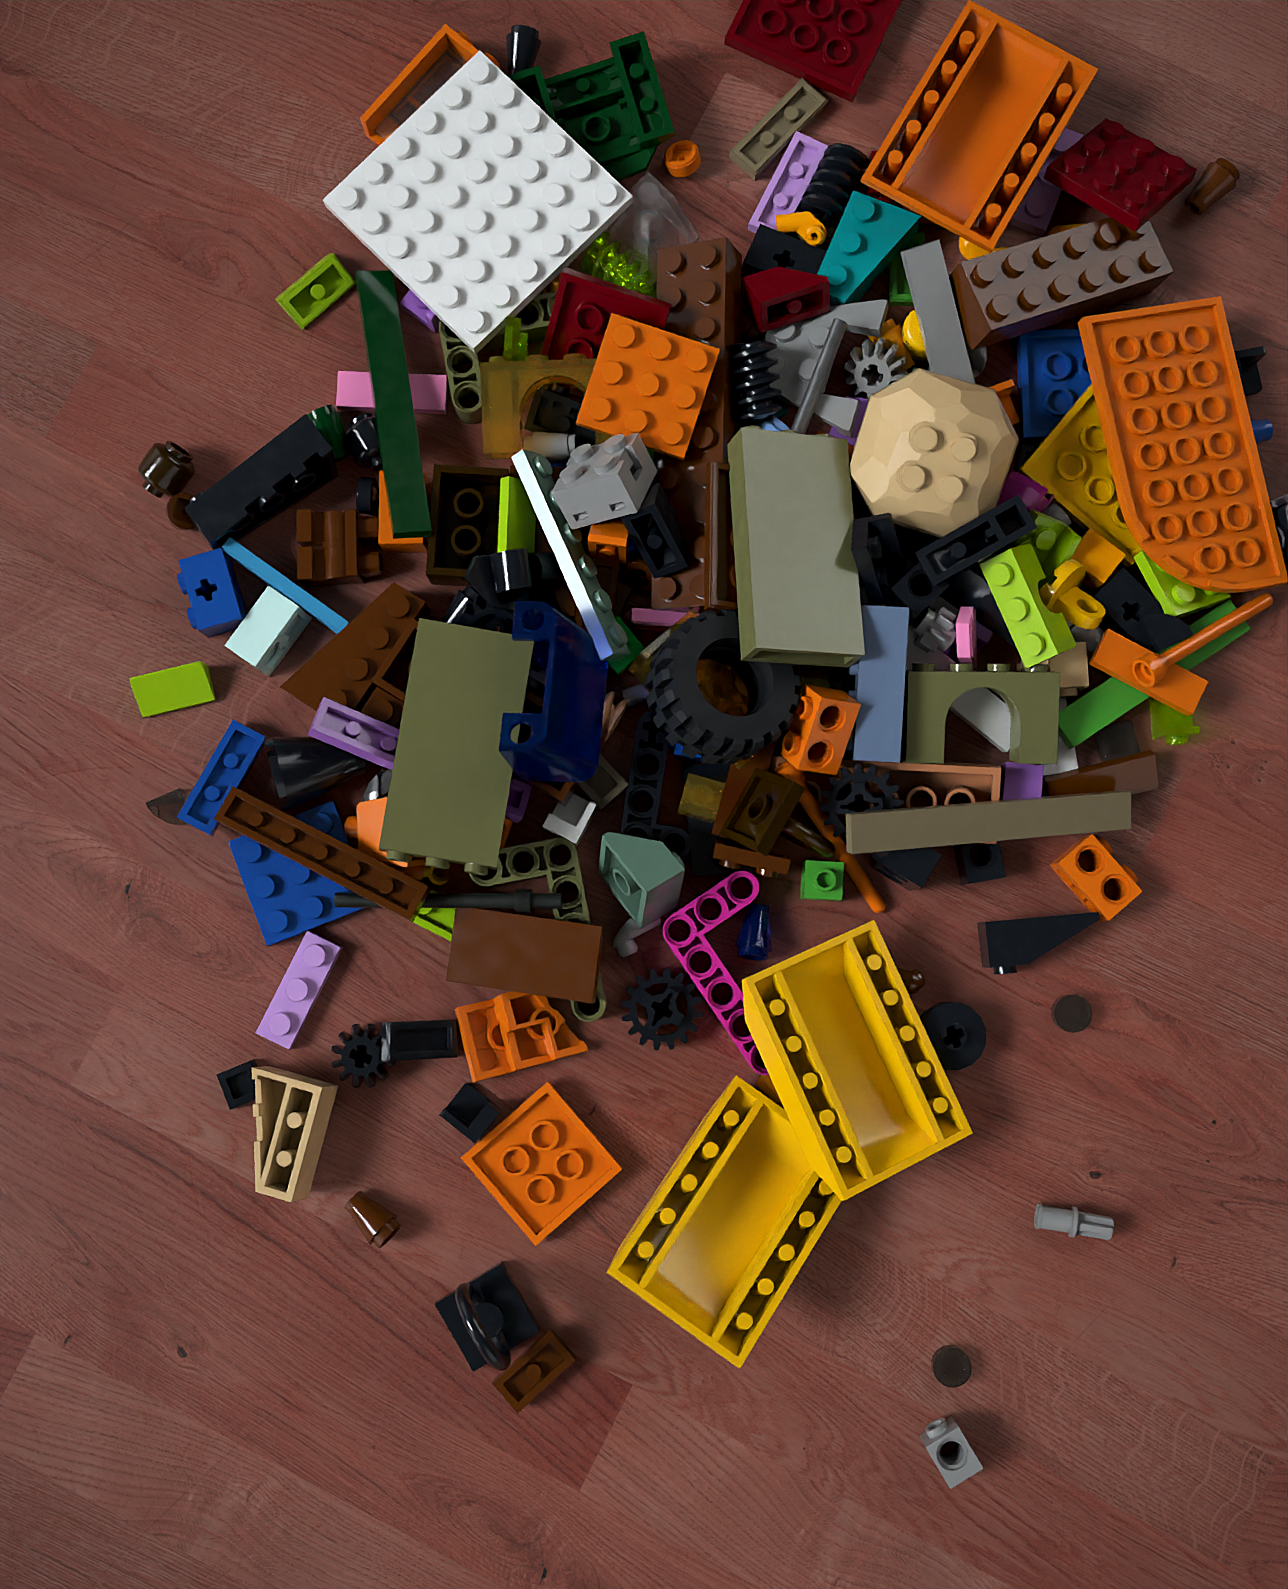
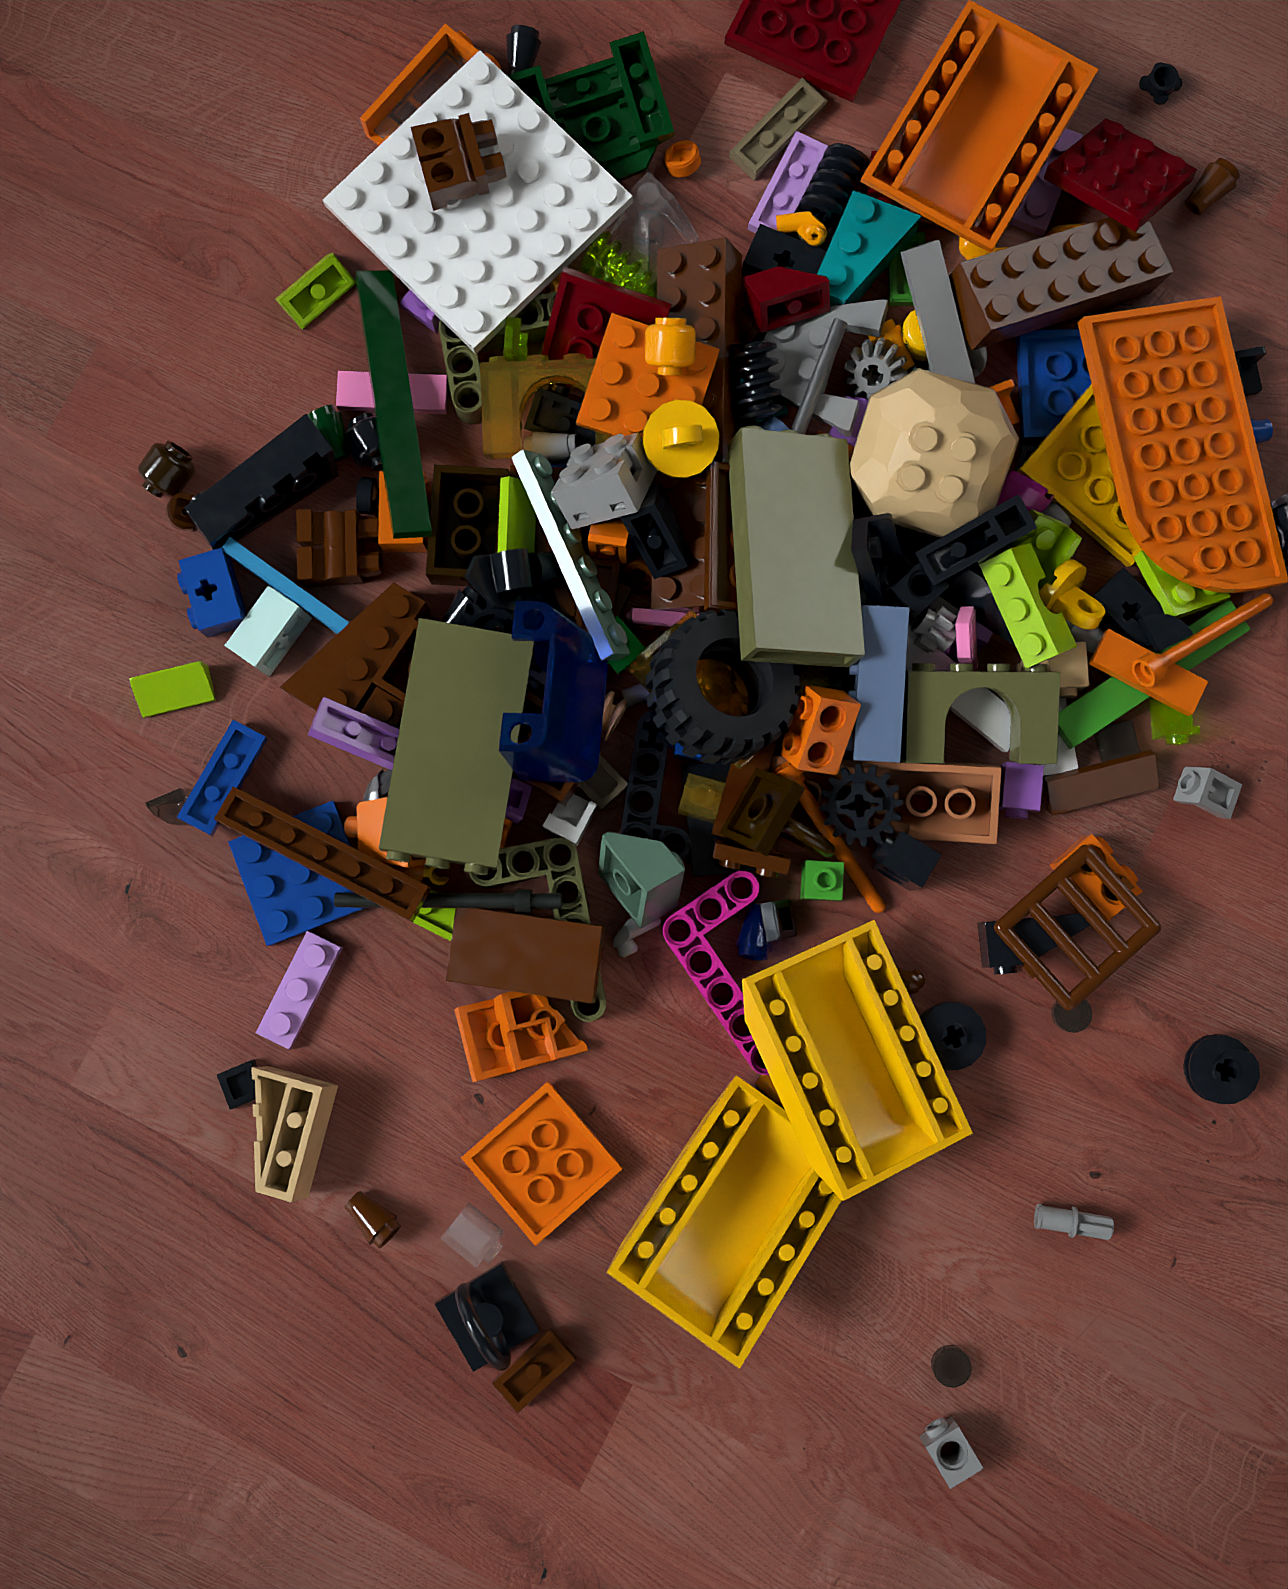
(309, 768): black cone -> none
(353, 1063): black gear -> none
(418, 1040): black tile -> none
(453, 160): none -> reddish brown hips
(470, 1112): black panel -> none
(474, 1236): none -> clear brick
(670, 345): none -> light orange head
(677, 1018): black gear -> none
(680, 438): none -> yellow tile
(778, 920): none -> black tile
(974, 873): black brick -> none
(987, 821): dark tan tile -> none
(1094, 974): none -> reddish brown bar
(1098, 557): light orange brick -> none
(1168, 76): none -> black plate
(1208, 791): none -> light grey bracket
(1240, 1071): none -> black piece

